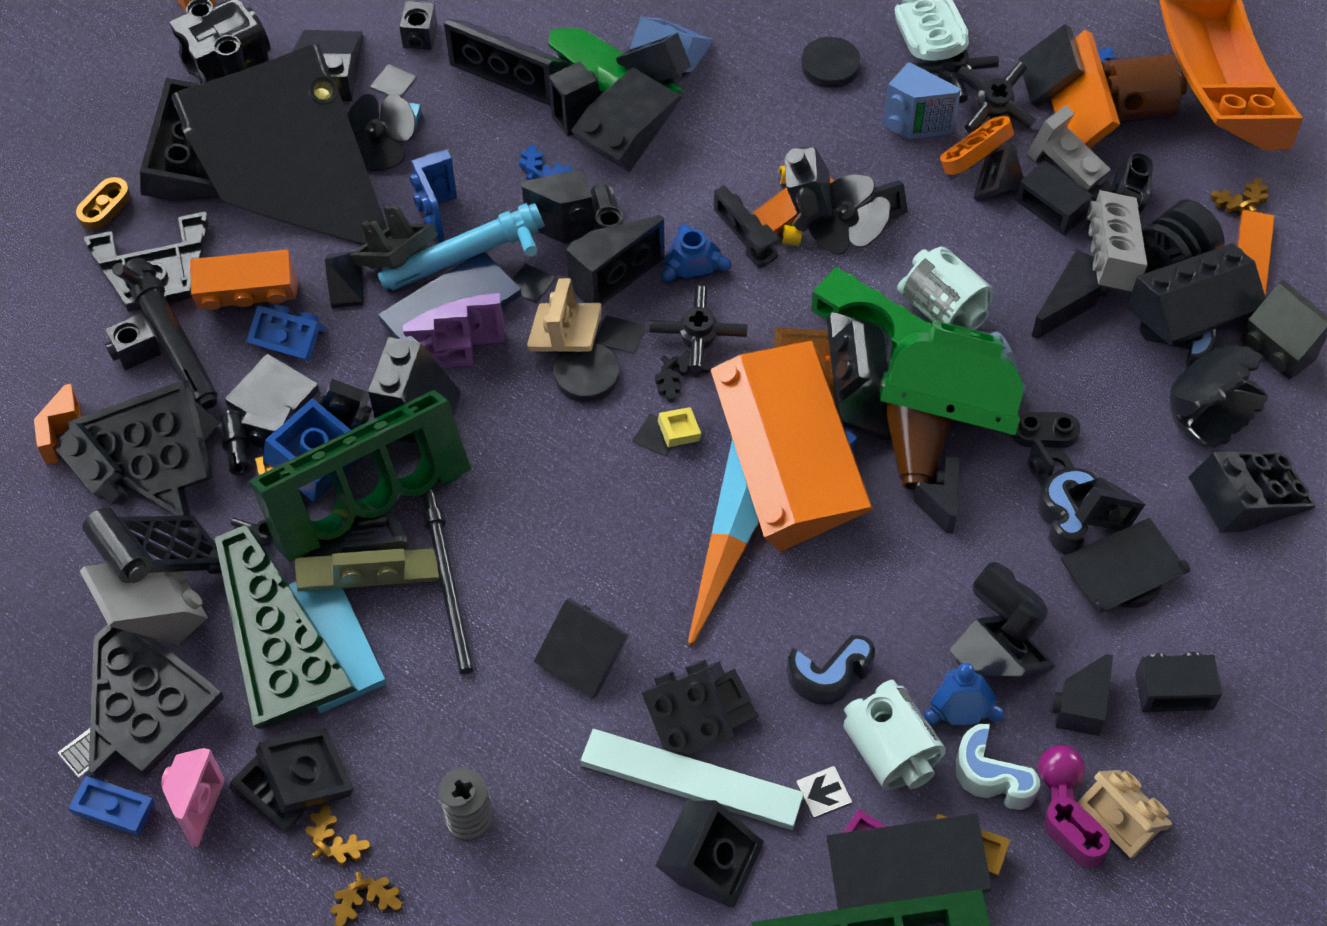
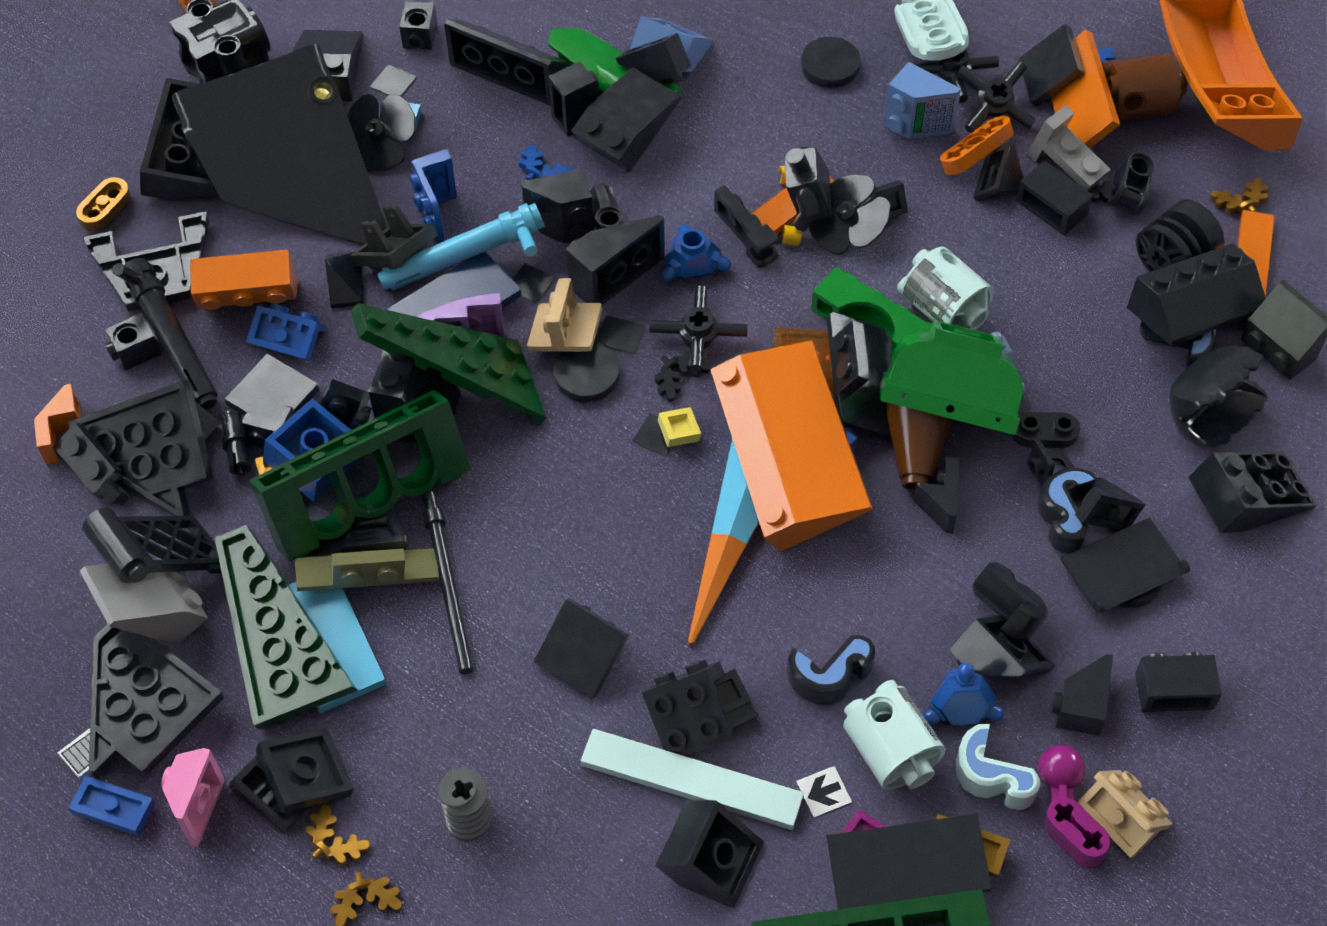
(257, 529): black hand -> none
(466, 357): none -> dark green wing
(1072, 295): black slope -> none
(1116, 240): light grey brick -> none

